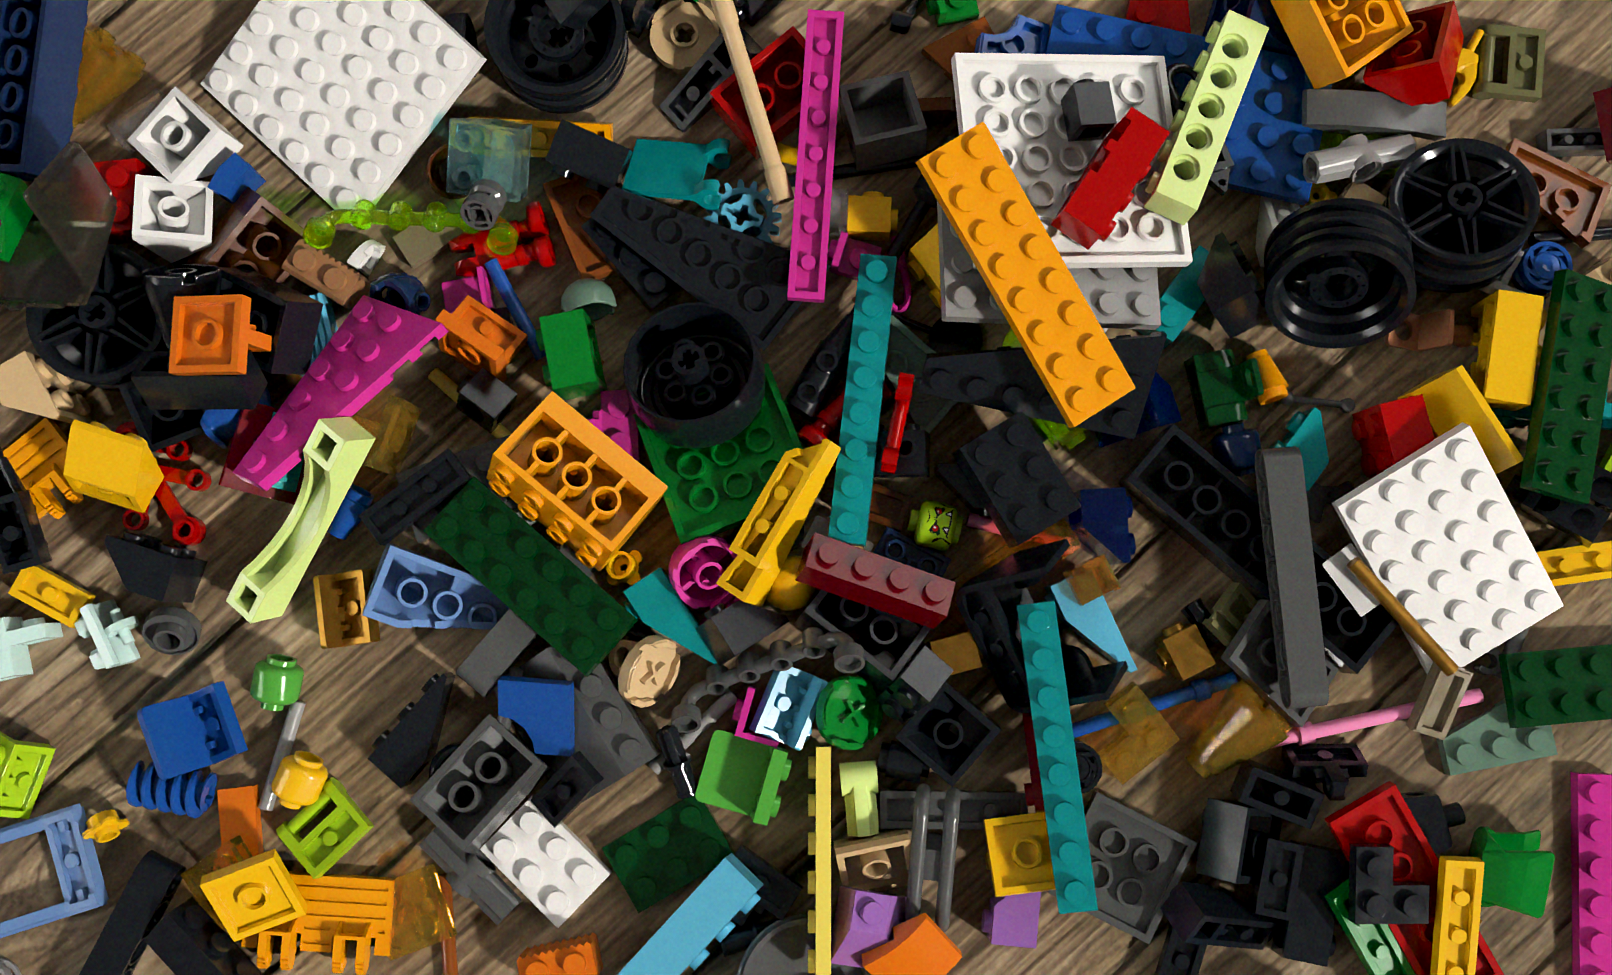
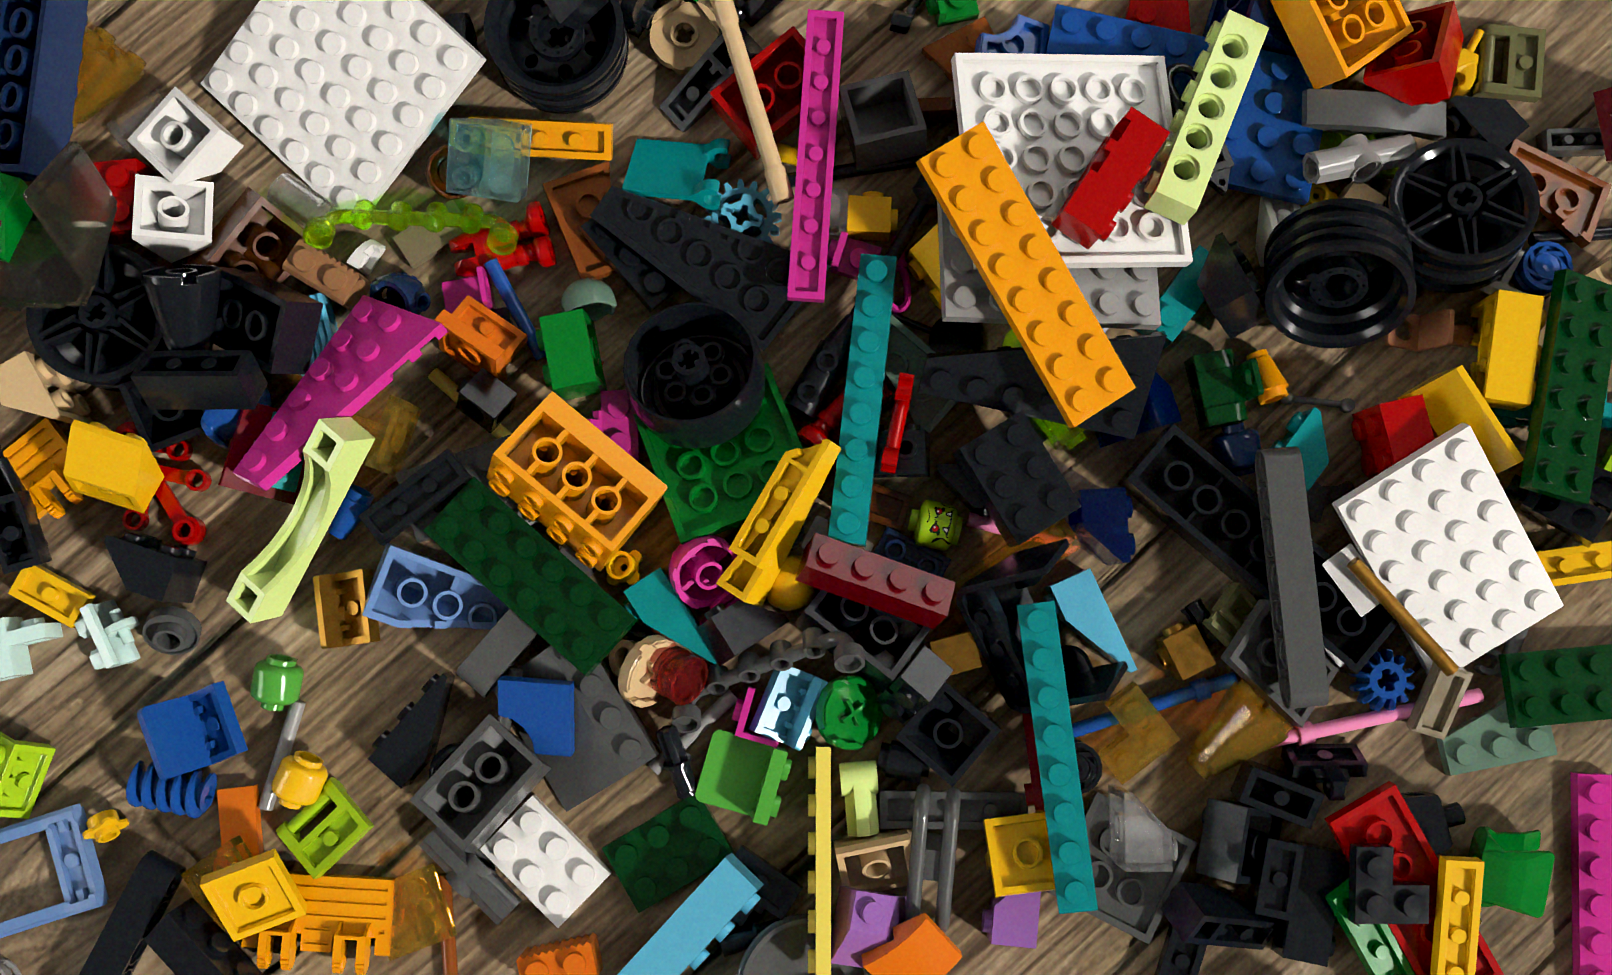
(213, 335): orange bracket -> none
(234, 177): blue piece -> none
(297, 199): none -> clear piece
(483, 204): dark grey wheel -> none
(567, 789): black plate -> none
(589, 156): black brick -> none
(679, 675): none -> clear red wheel
(1088, 110): black brick -> none
(1091, 579): clear orange panel -> none
(1137, 836): none -> clear slope
(1390, 689): none -> blue gear
(1484, 120): none -> black slope

